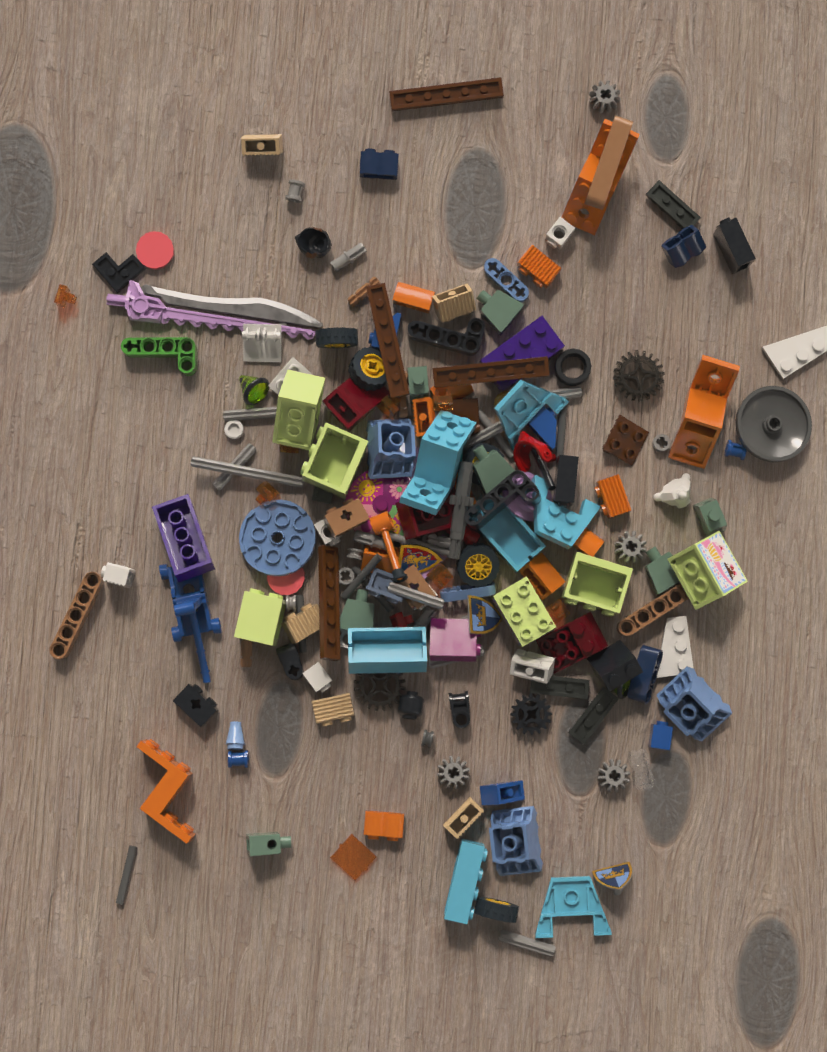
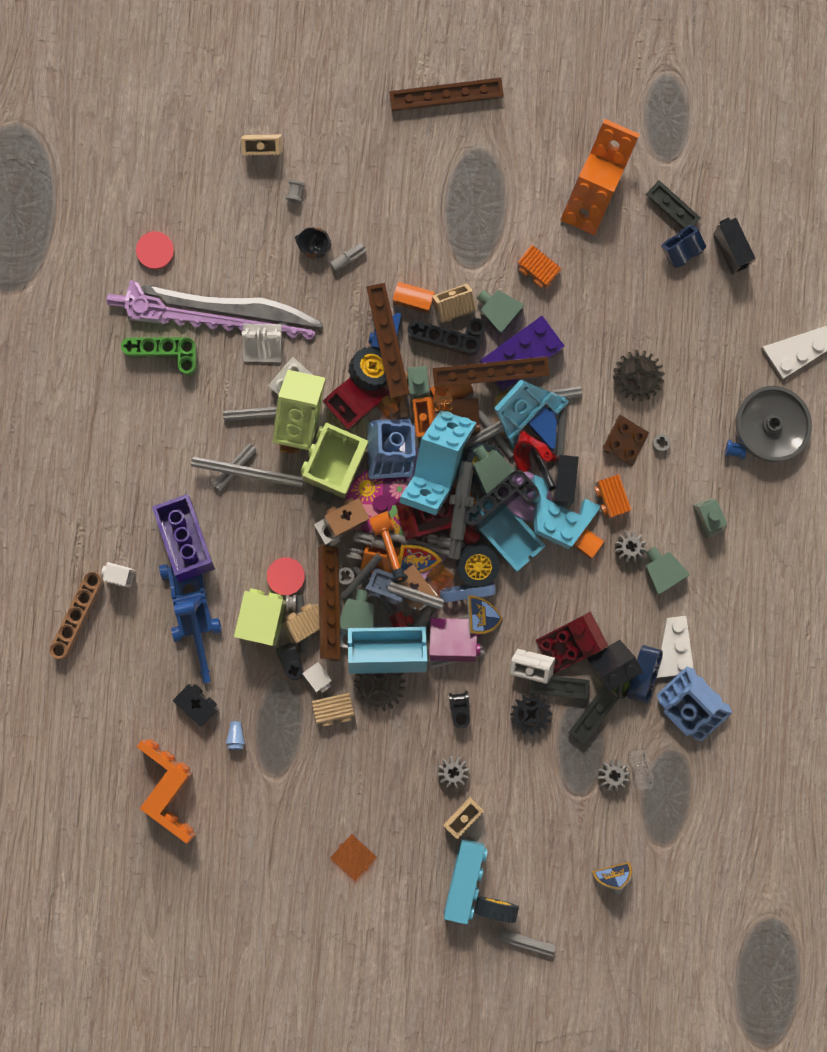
(63, 295): clear orange tile -> none
(118, 276): black tile -> none
(126, 874): dark grey bar -> none
(234, 429): white tile -> none
(238, 759): blue bush -> none
(246, 652): medium nougat axle -> none
(253, 389): hat -> none
(258, 843): sand green torso -> none
(267, 492): clear orange tile -> none
(282, 557): medium blue plate -> none
(336, 337): black wheel -> none
(362, 293): medium nougat axle -> none
(379, 165): dark blue brick -> none
(384, 824): orange brick -> none
(411, 705): black head -> none
(427, 738): dark grey bush -> none
(492, 274): medium blue beam -> none
(502, 793): blue slope -> none
(515, 841): medium blue slope -> none
(523, 612): yellowish green container -> none
(542, 576): orange brick -> none
(557, 611): clear orange tile -> none
(563, 226): white brick -> none
(571, 898): medium azure wing -> none
(576, 353): black tyre -> none
(596, 584): yellowish green container -> none
(602, 90): light grey gear -> none
(608, 162): medium nougat beam -> none
(649, 610): medium nougat beam -> none
(660, 735): blue brick -> none
(676, 492): white rock -> none
(703, 411): orange bracket -> none
(707, 570): container -> none

